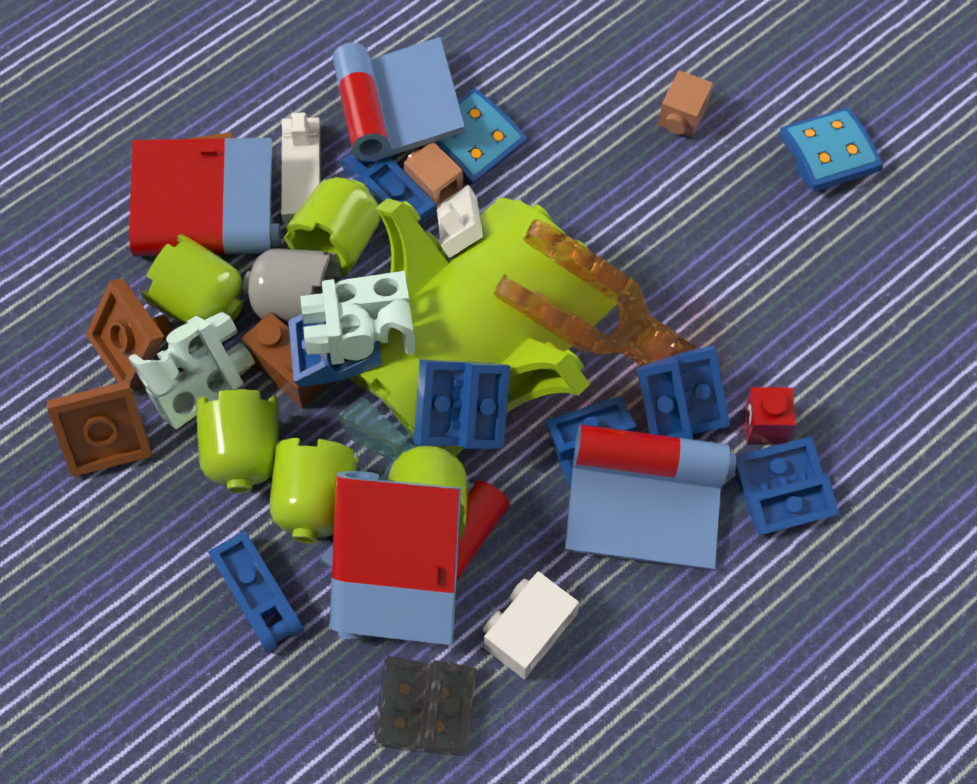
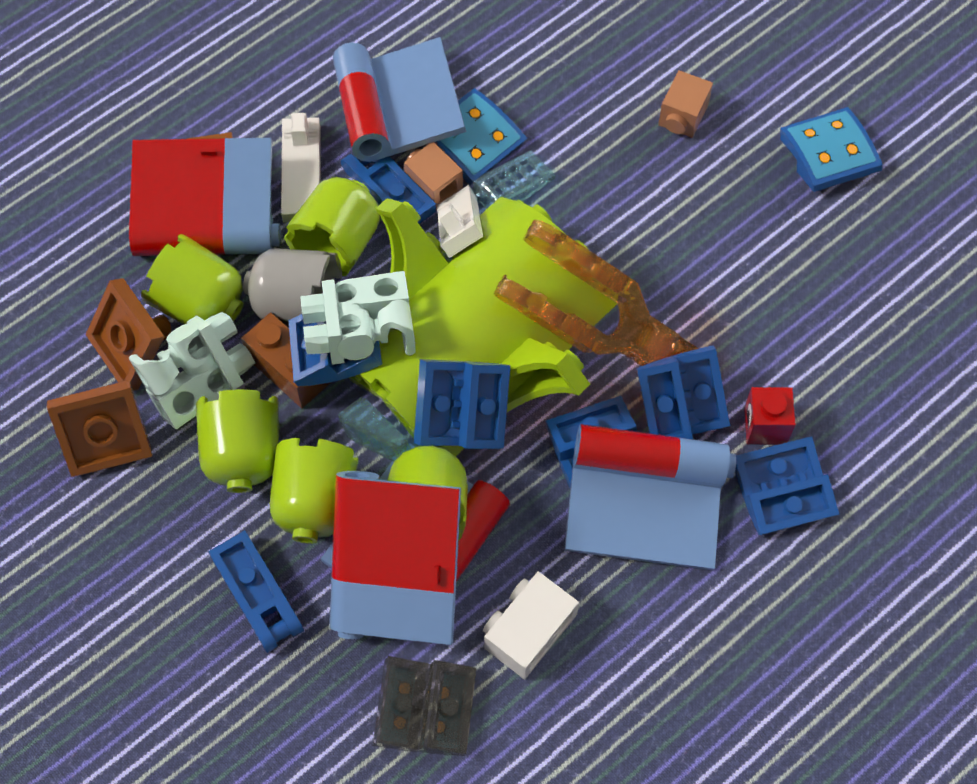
(485, 185): none -> clear light blue slope

